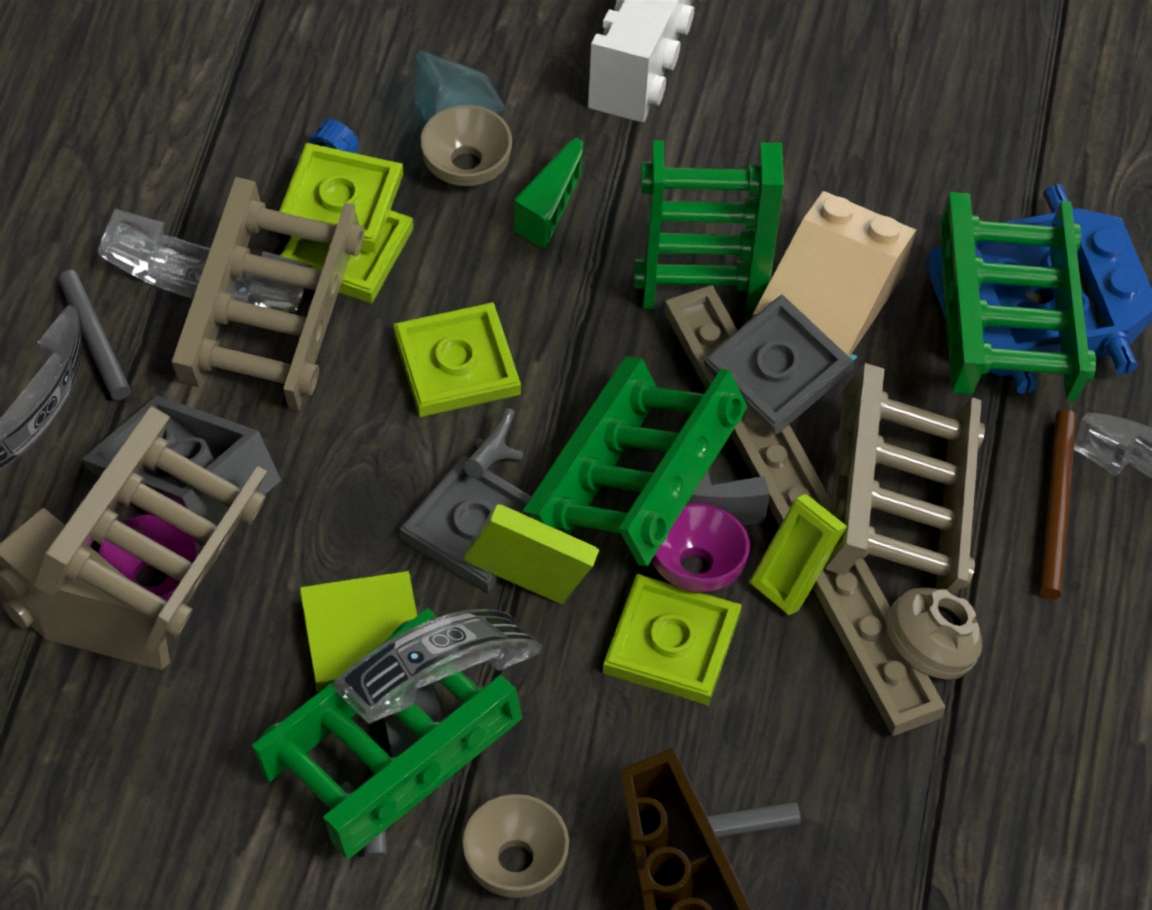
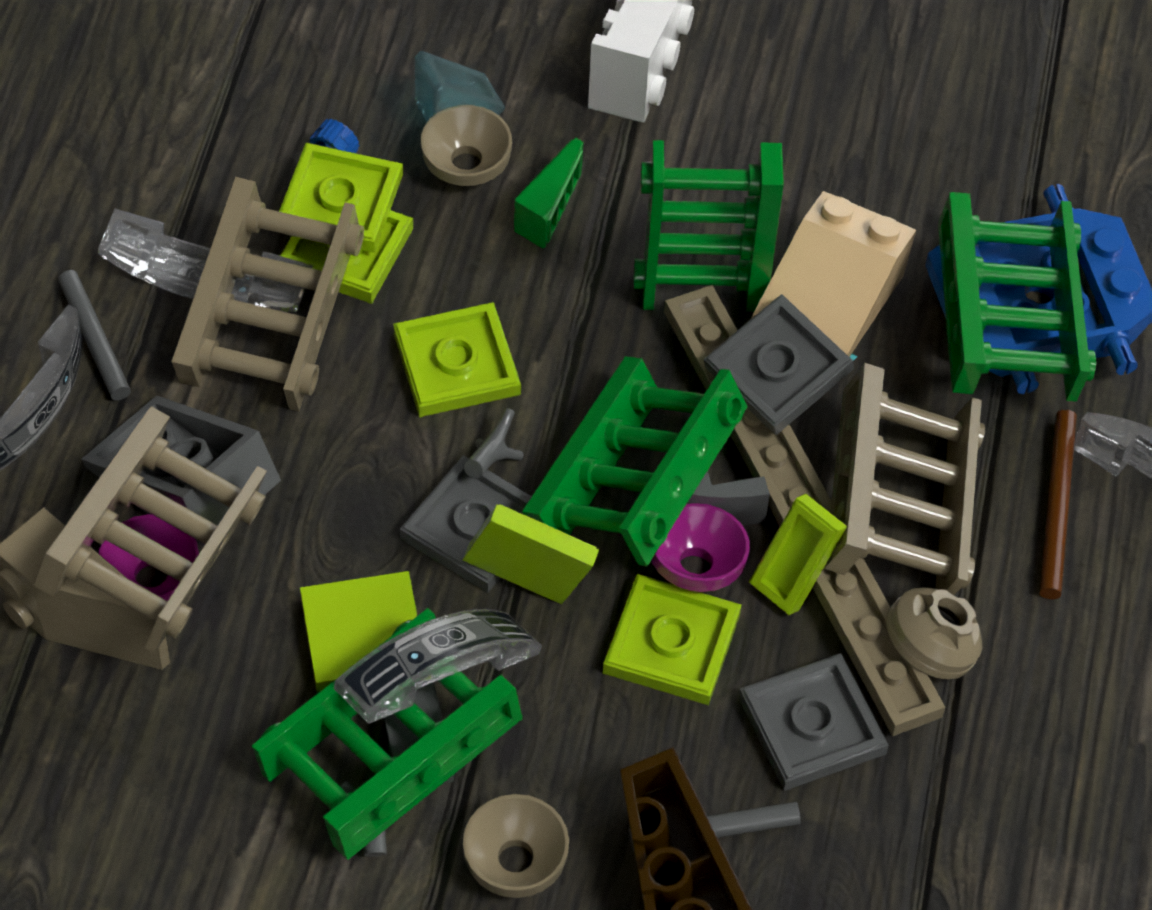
(812, 721): none -> dark grey tile

